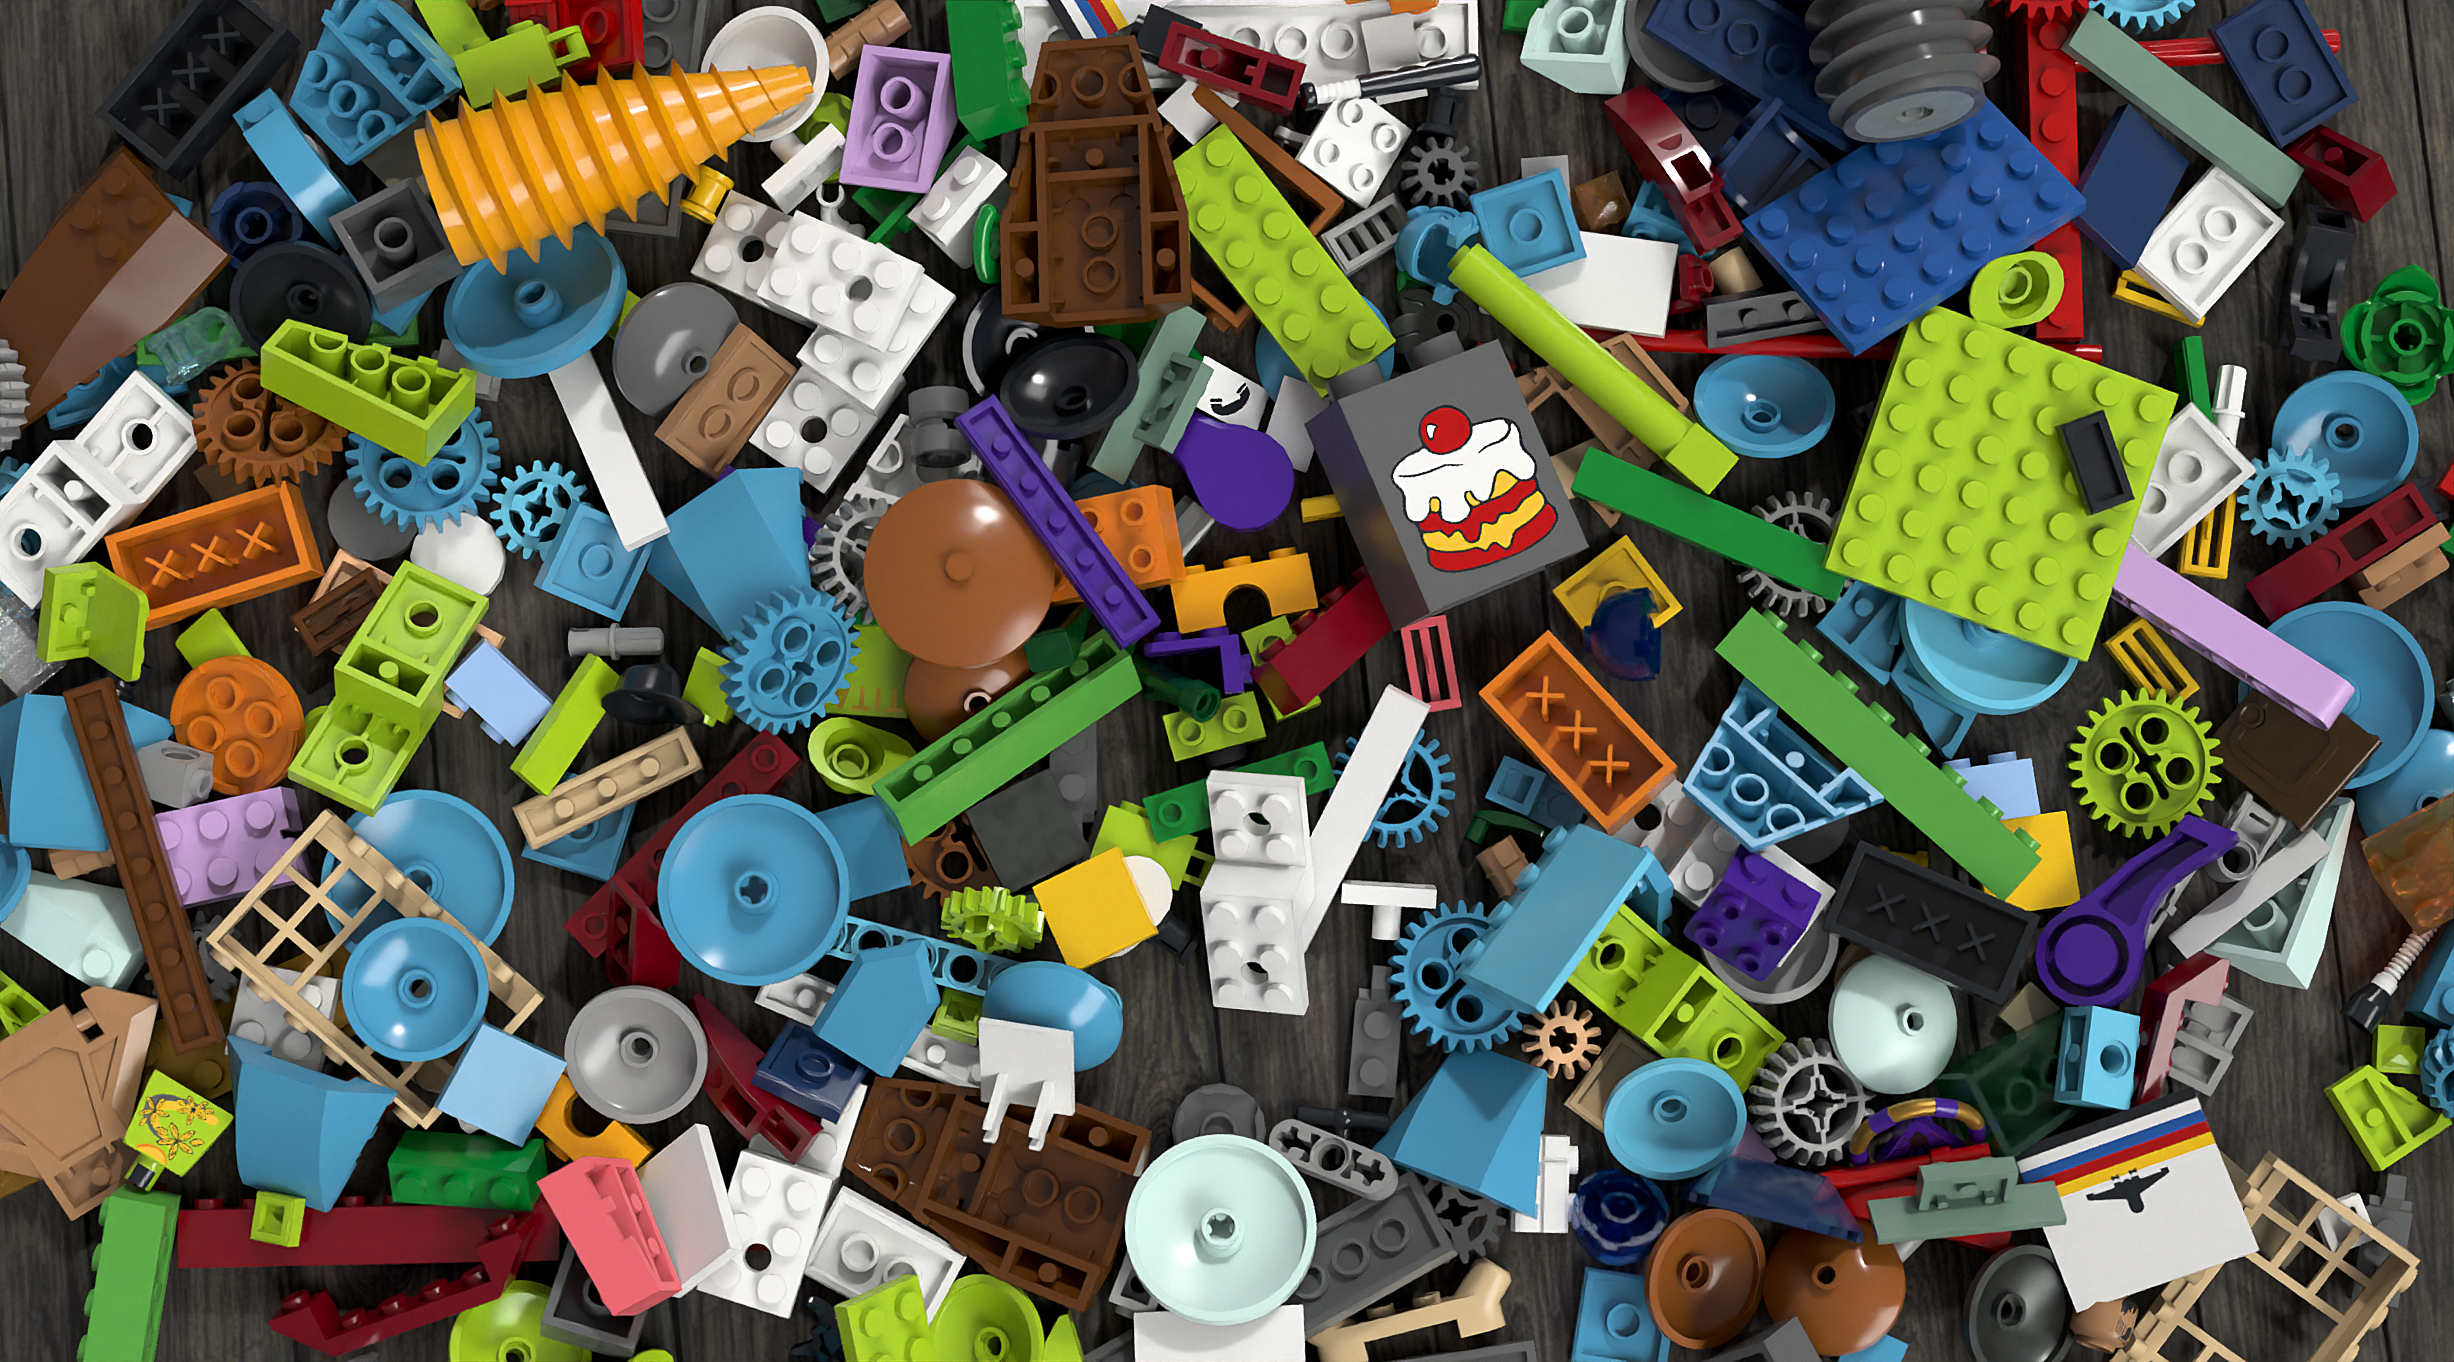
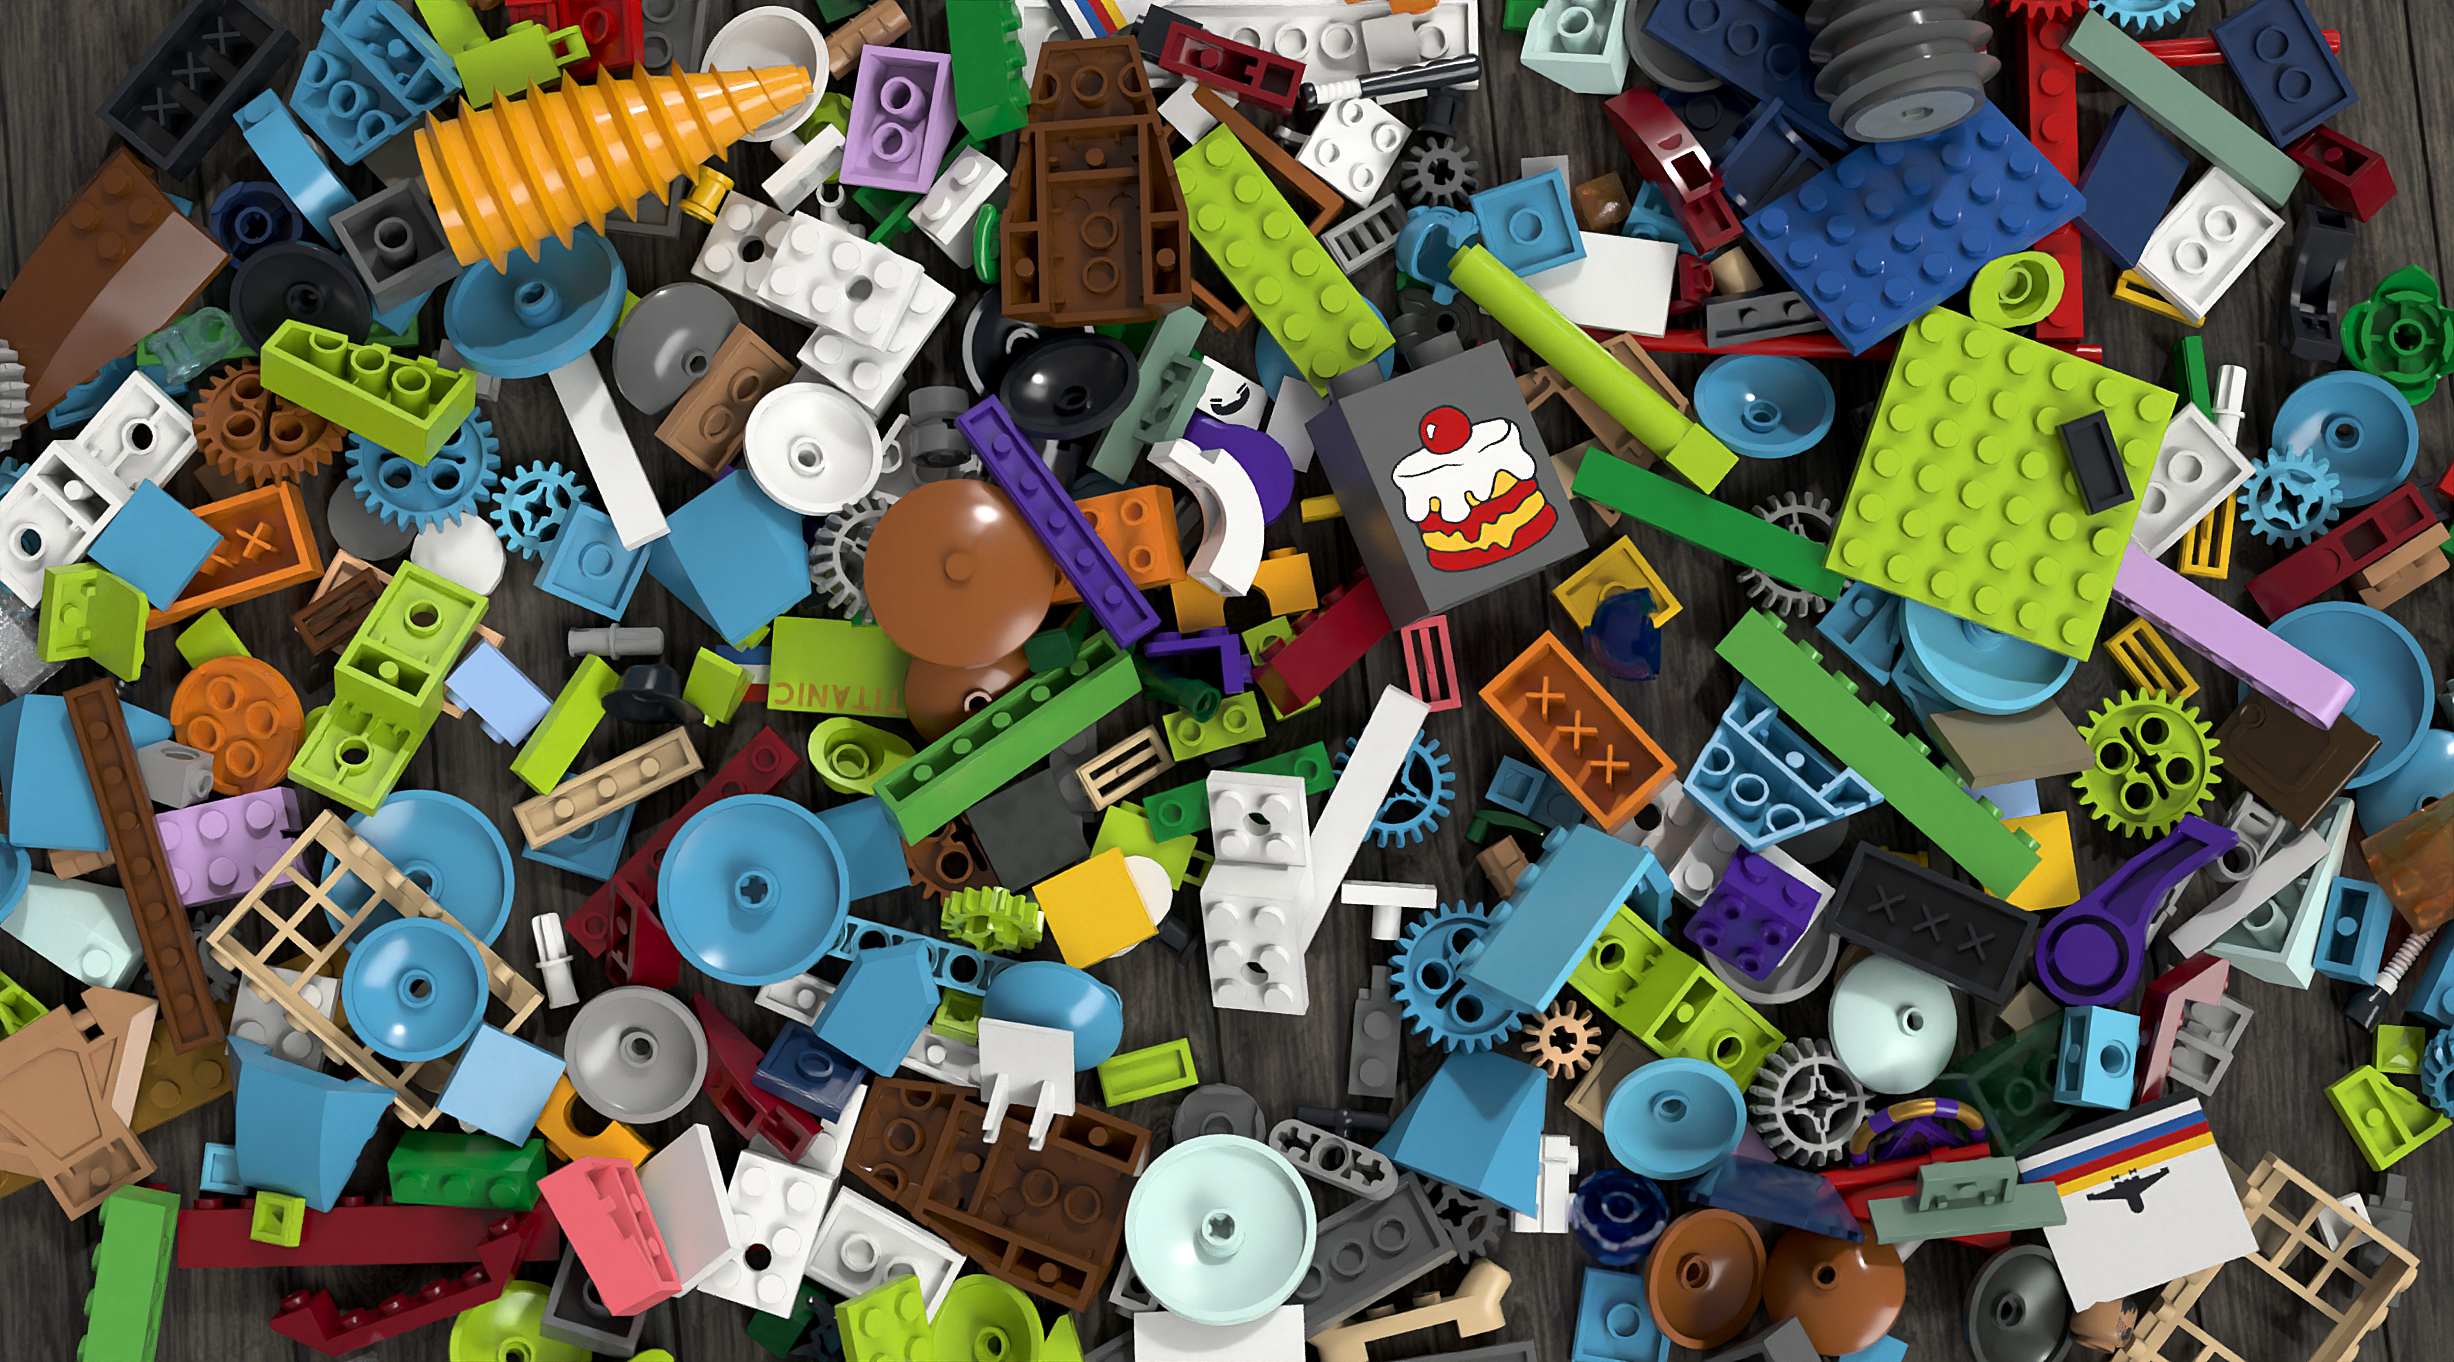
(155, 544): none -> dark azure tile
(171, 1130): torso -> none
(221, 1170): none -> medium azure tile
(554, 960): none -> white axle
(780, 1333): none -> dark green slope
(789, 660): dark azure gear -> none
(825, 430): none -> white dish
(1090, 787): none -> tan tile
(1147, 1072): none -> lime tile
(1230, 511): none -> white arch
(2011, 746): none -> dark tan tile
(2353, 931): none -> dark azure brick

